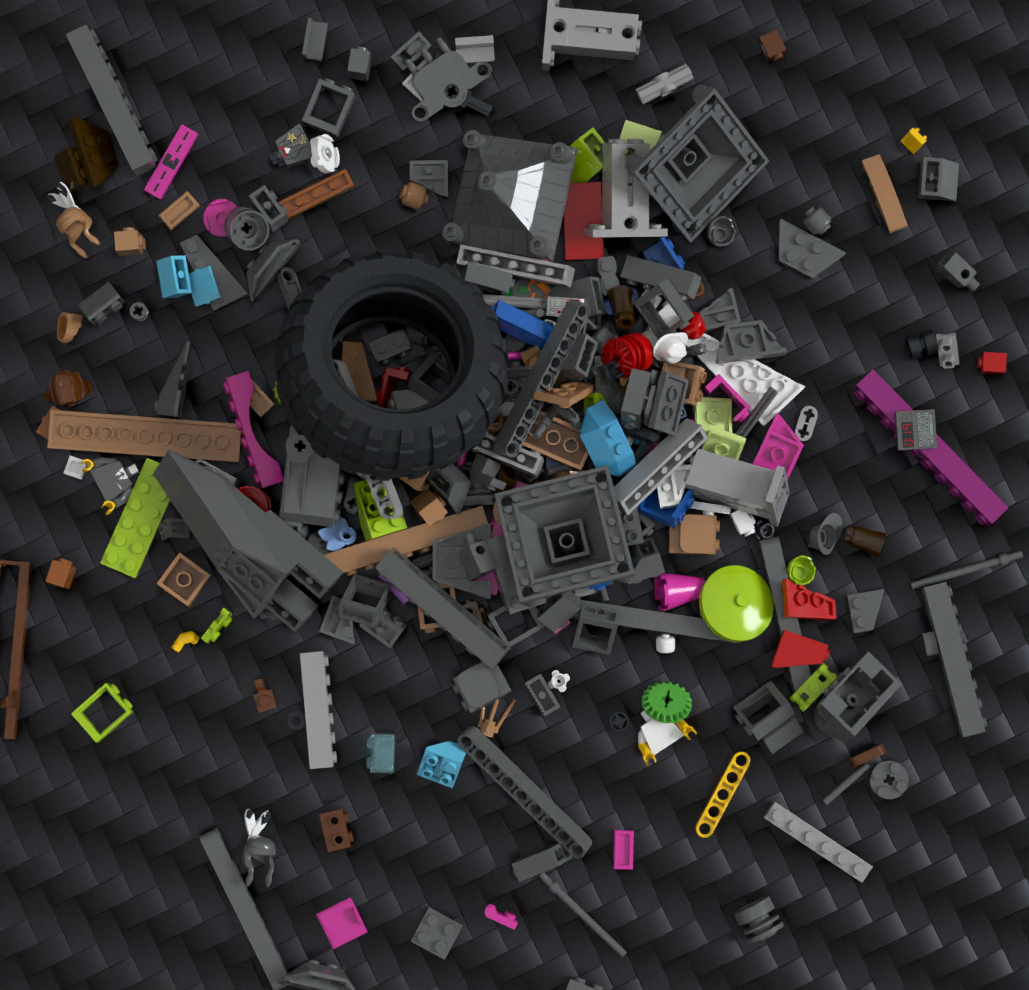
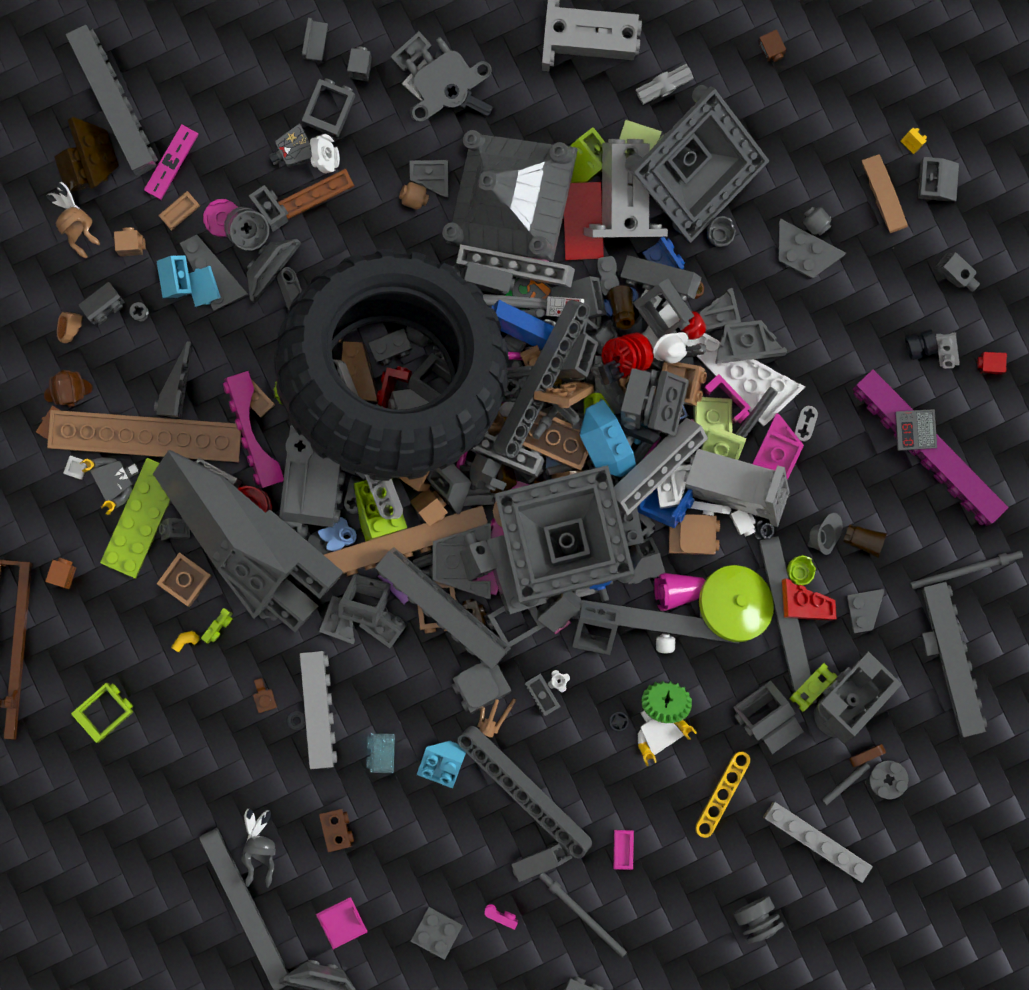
(476, 49): light grey panel -> none
(798, 651): red slope -> none

